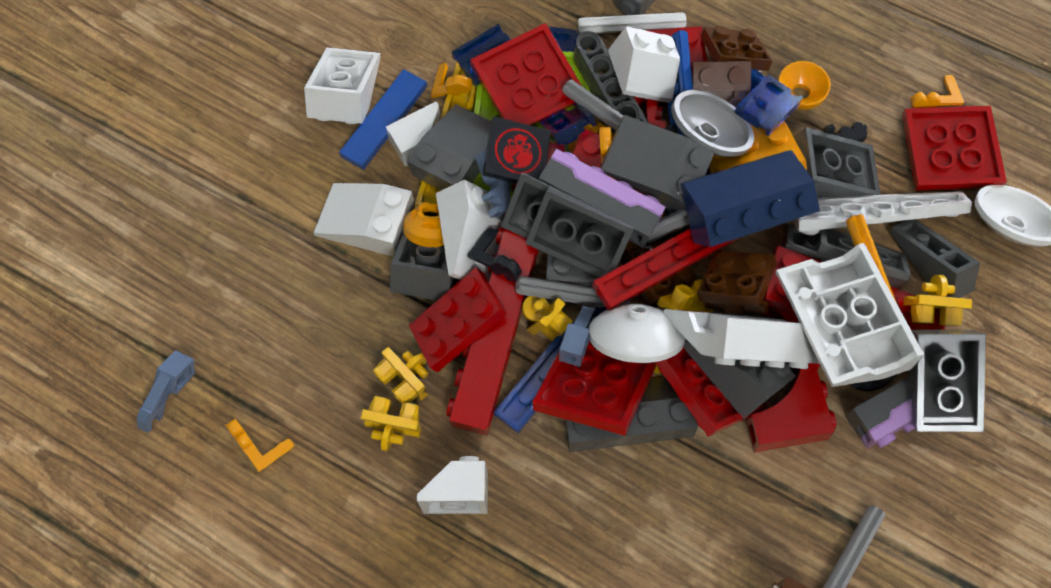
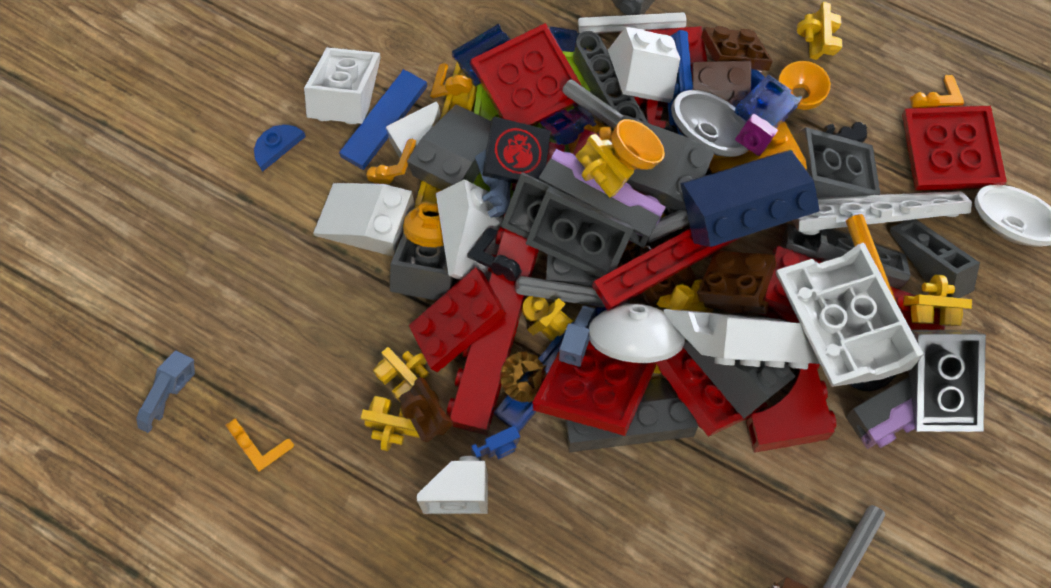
(275, 143): none -> blue plate
(385, 174): none -> light orange piece
(424, 411): none -> reddish brown hips
(500, 444): none -> blue plate
(512, 371): none -> pearl gold gear
(603, 166): none -> yellow hips
(636, 145): none -> light orange piece
(756, 134): none -> magenta bracket
(818, 31): none -> yellow hips

